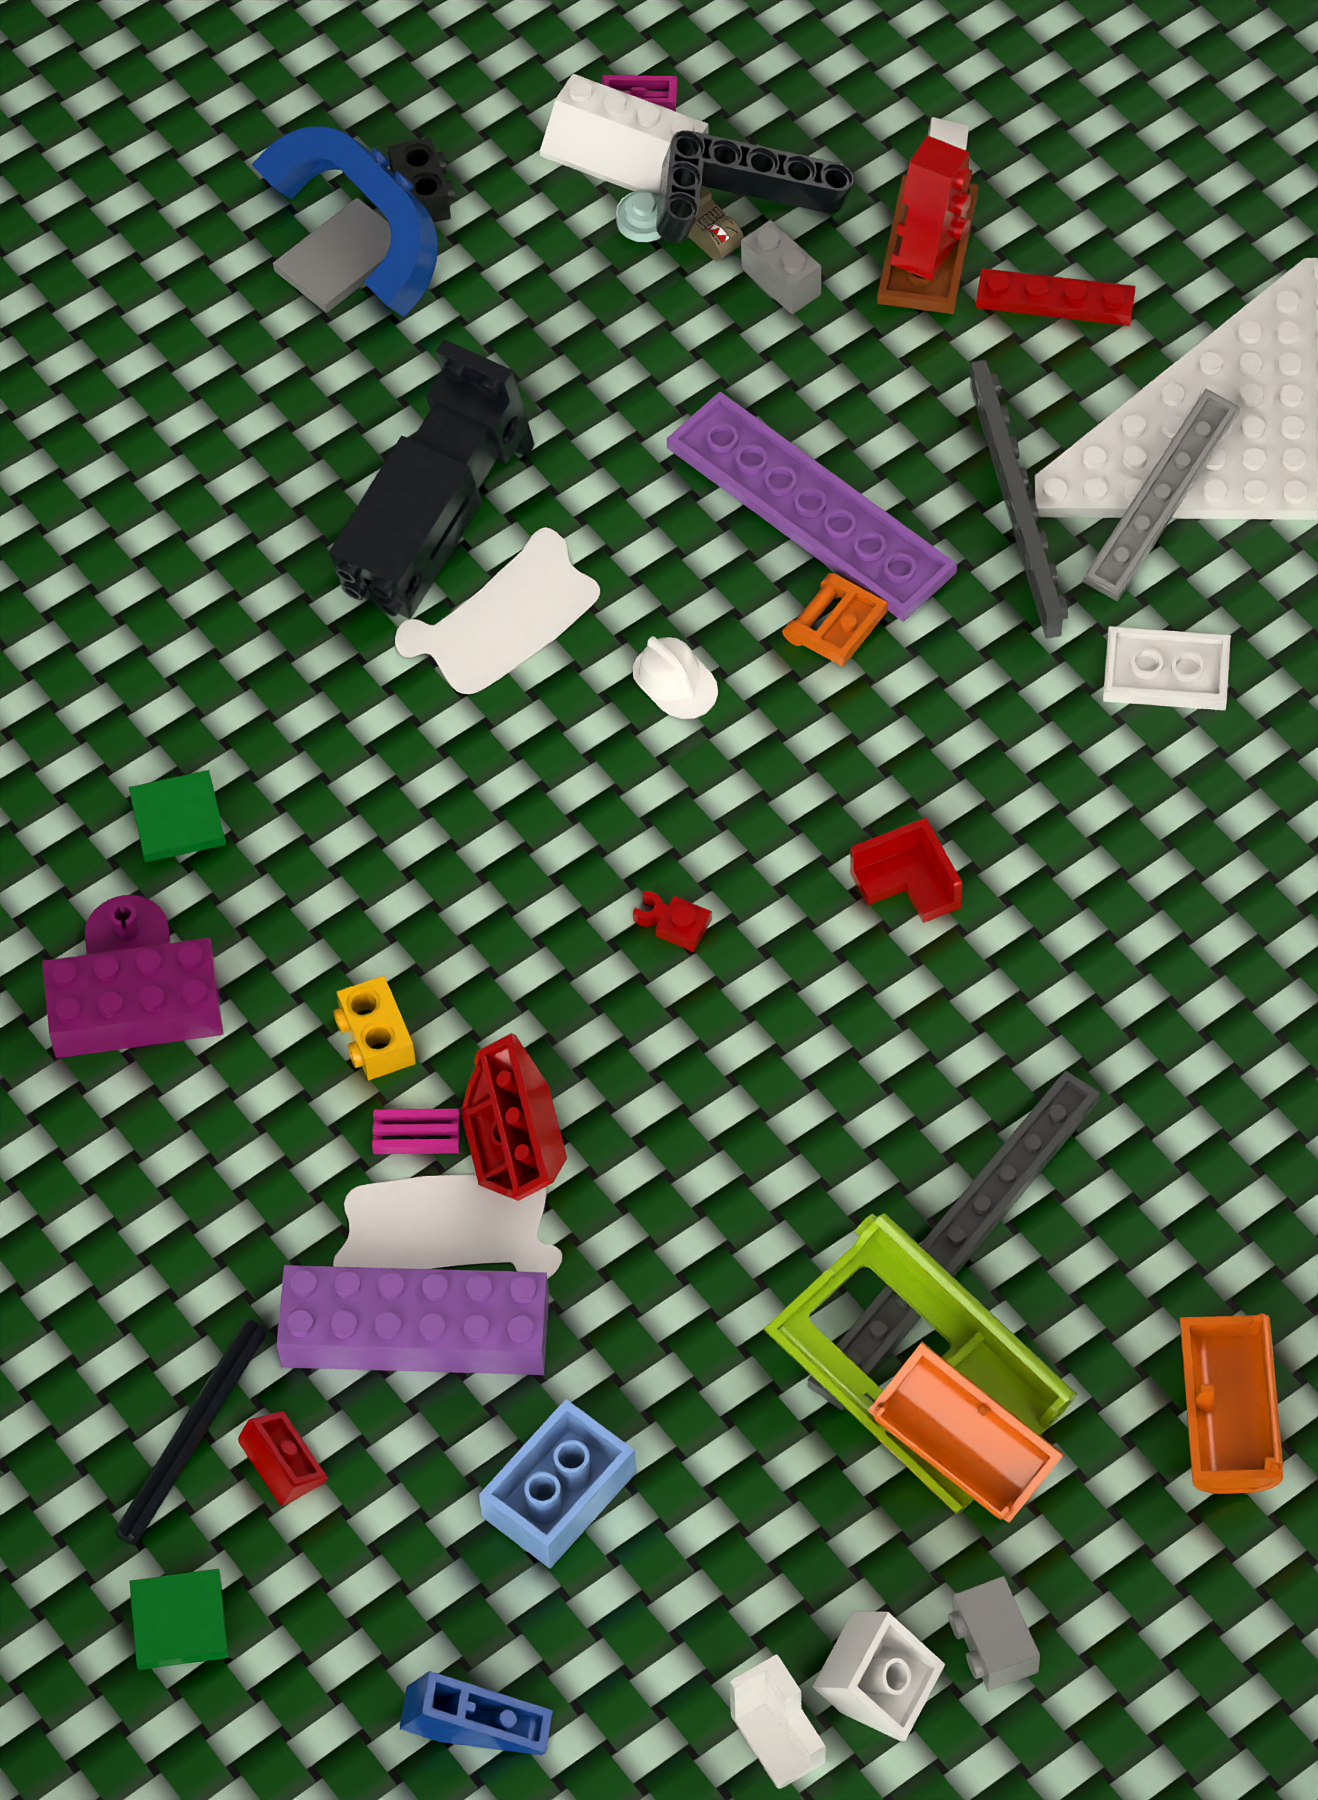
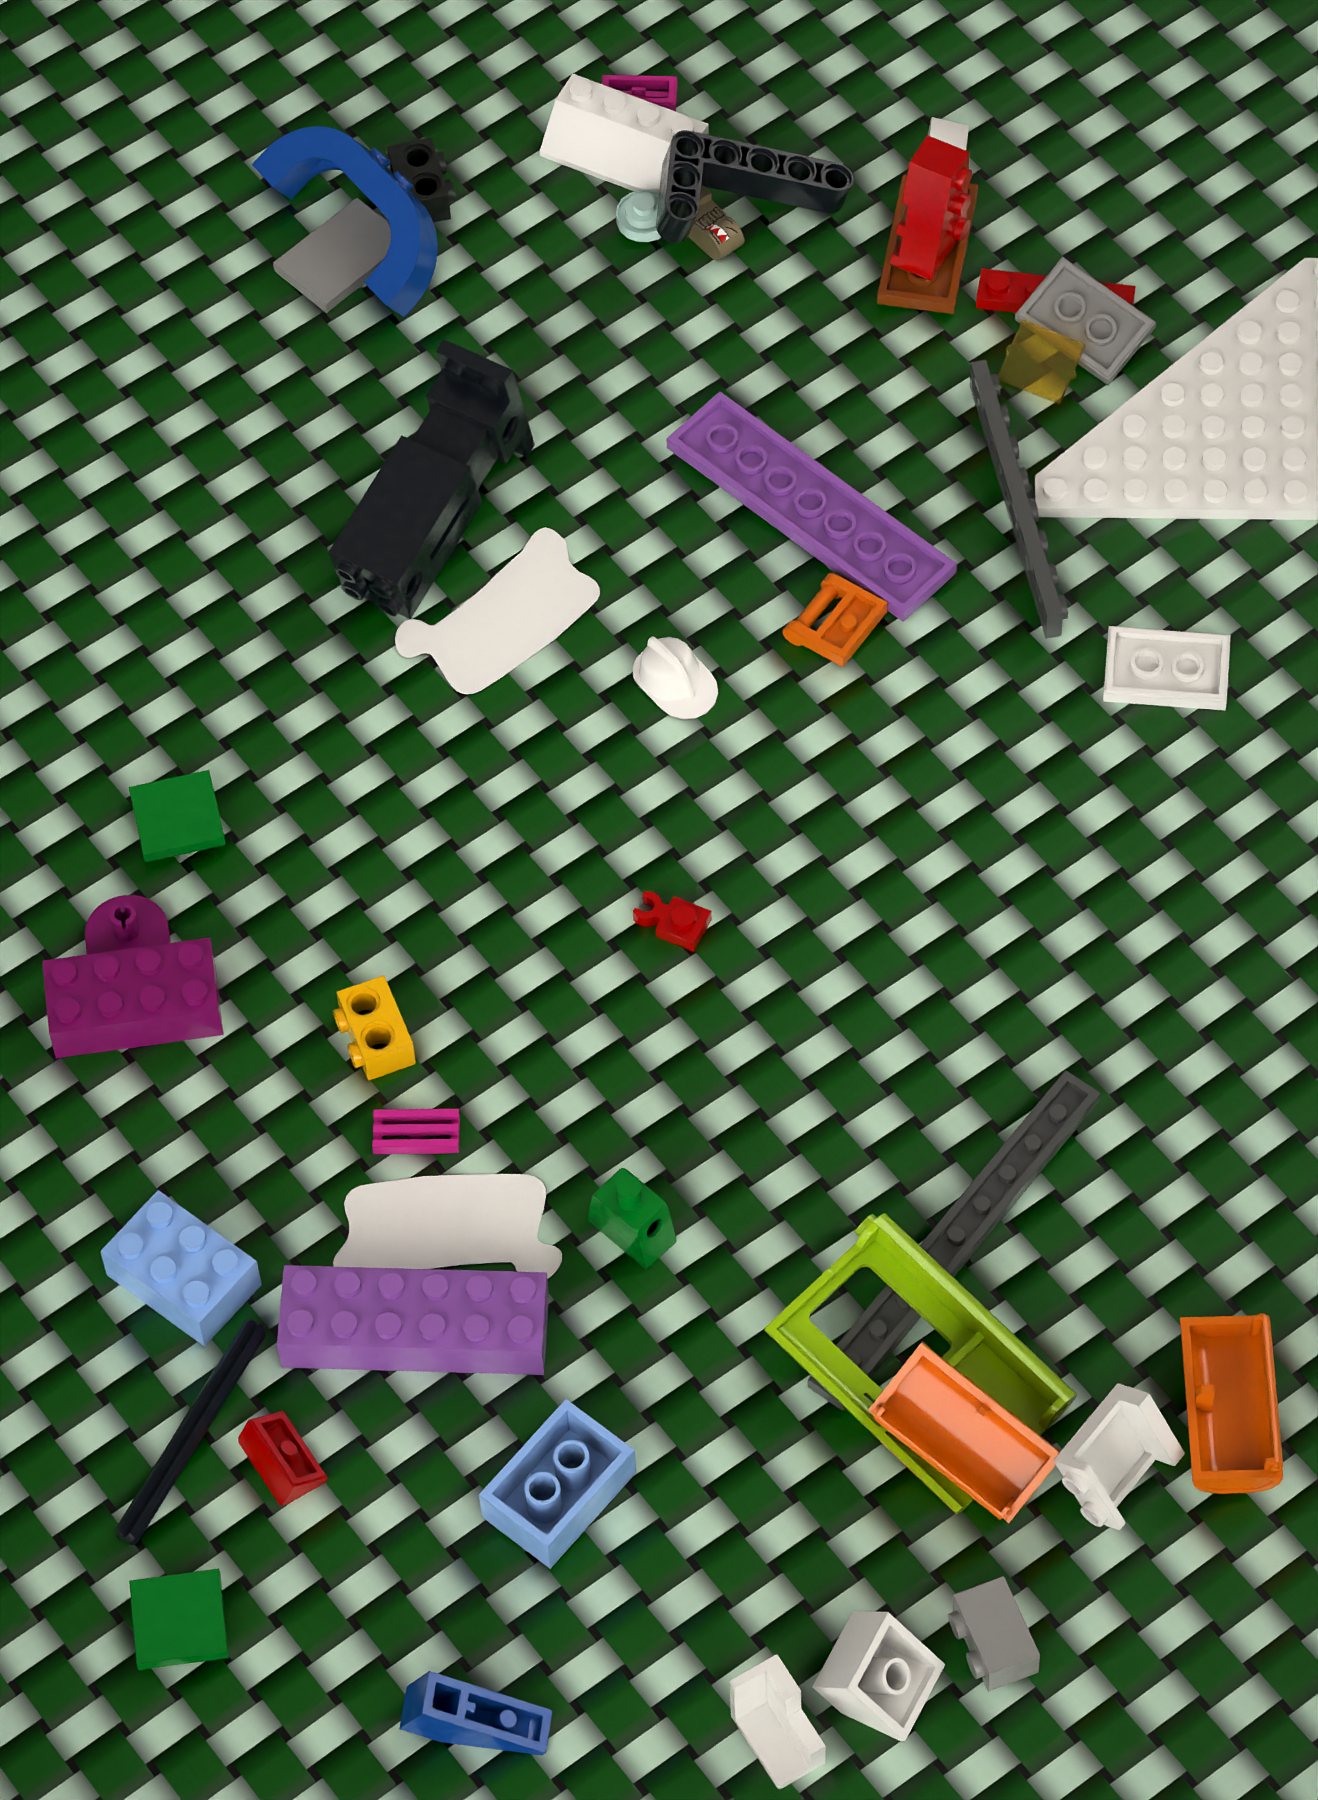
(181, 1268): none -> light blue brick
(511, 1122): red wedge -> none
(626, 1211): none -> green torso
(781, 267): light grey brick -> none
(909, 862): red panel -> none
(1041, 362): none -> clear yellow piece
(1090, 313): none -> light grey tile
(1115, 1452): none -> white panel
(1161, 495): light grey tile -> none

